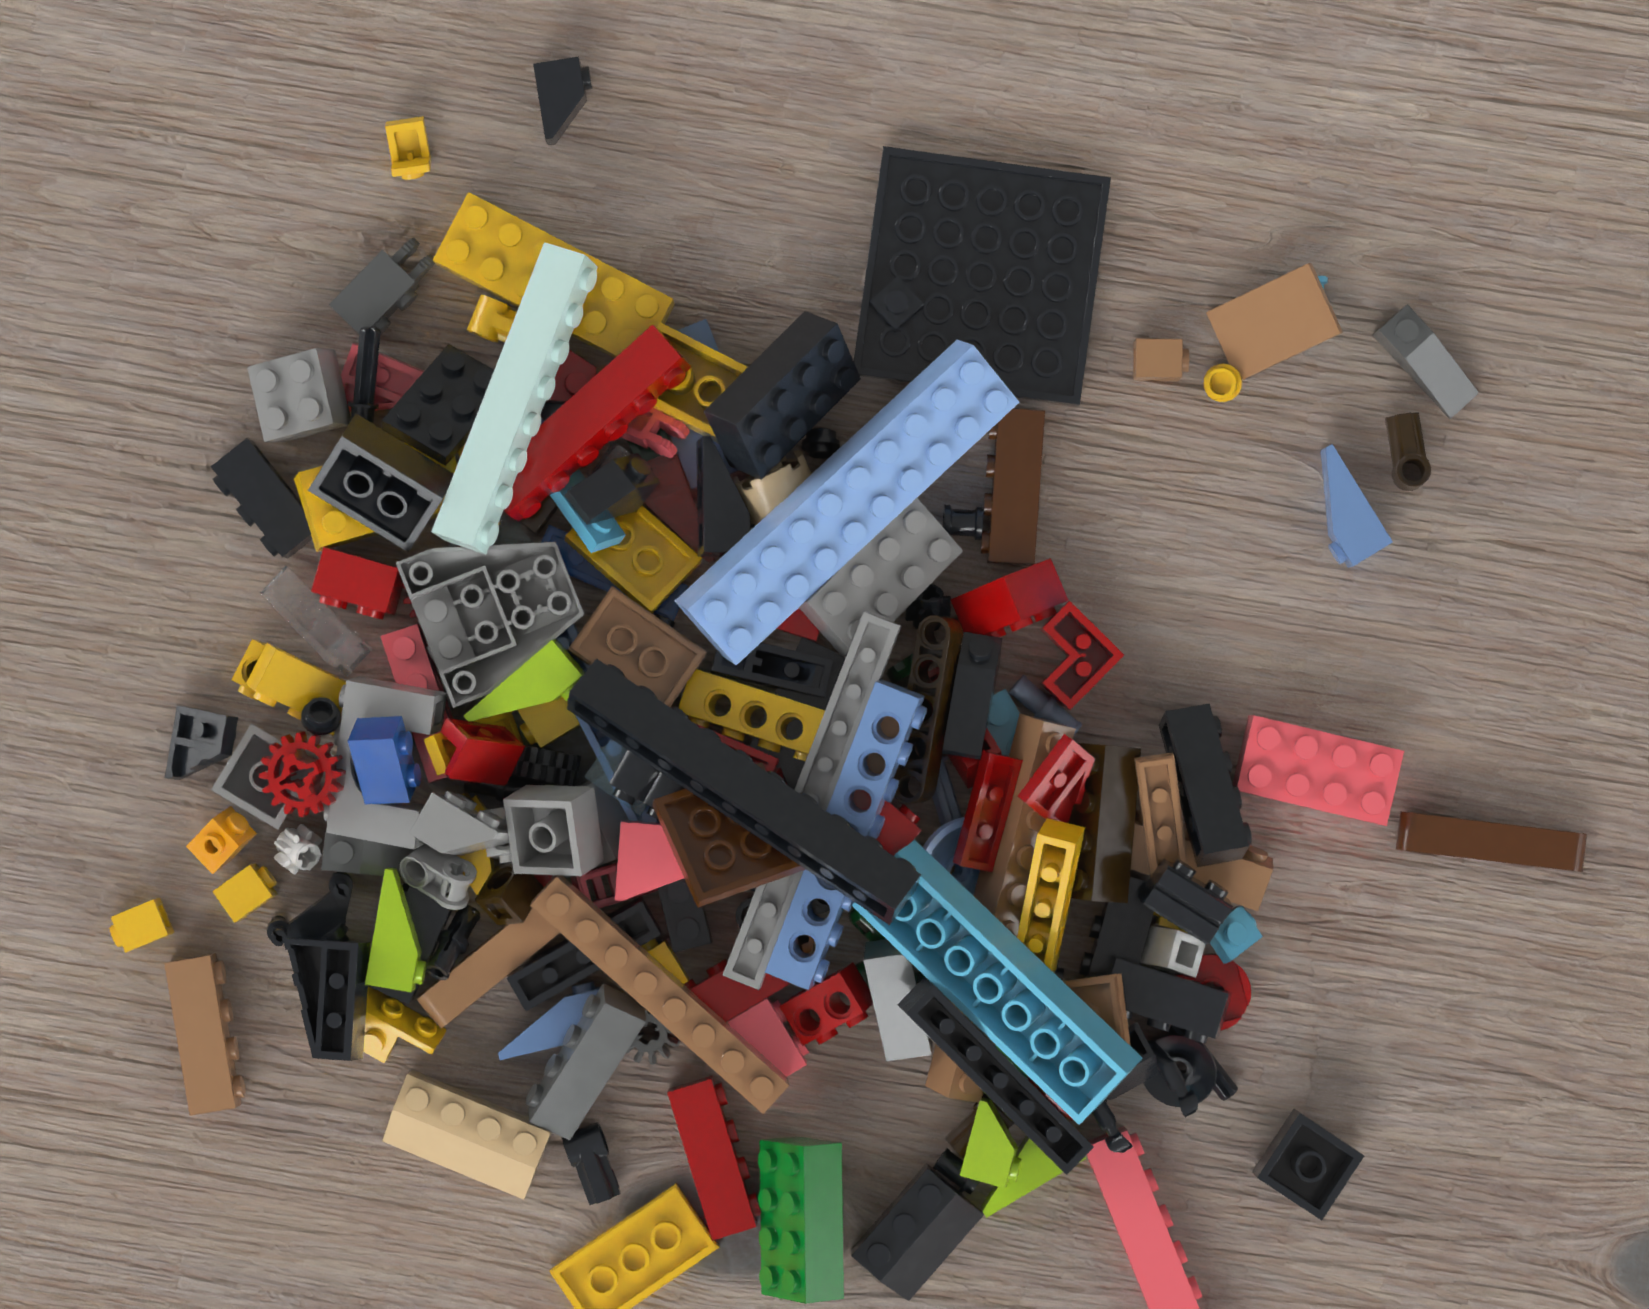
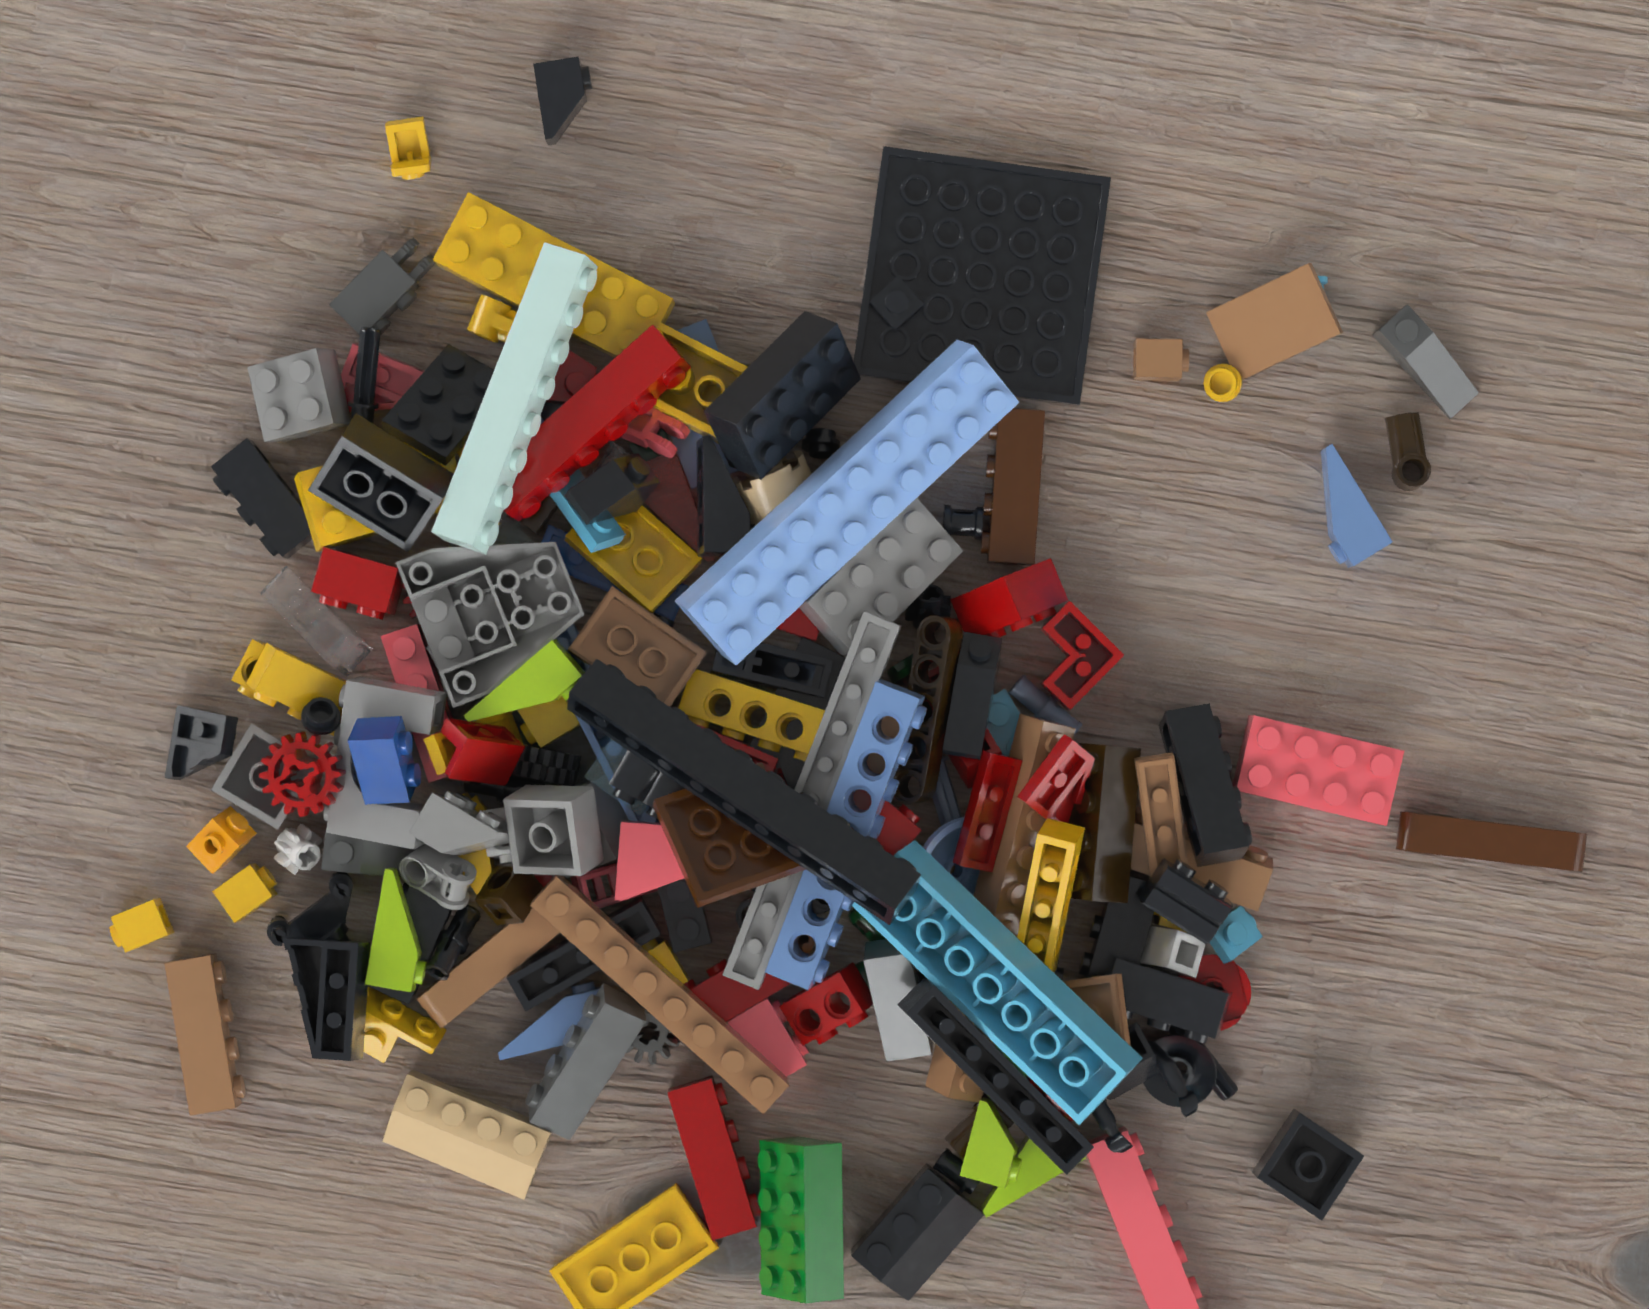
(589, 1154): black piece -> none

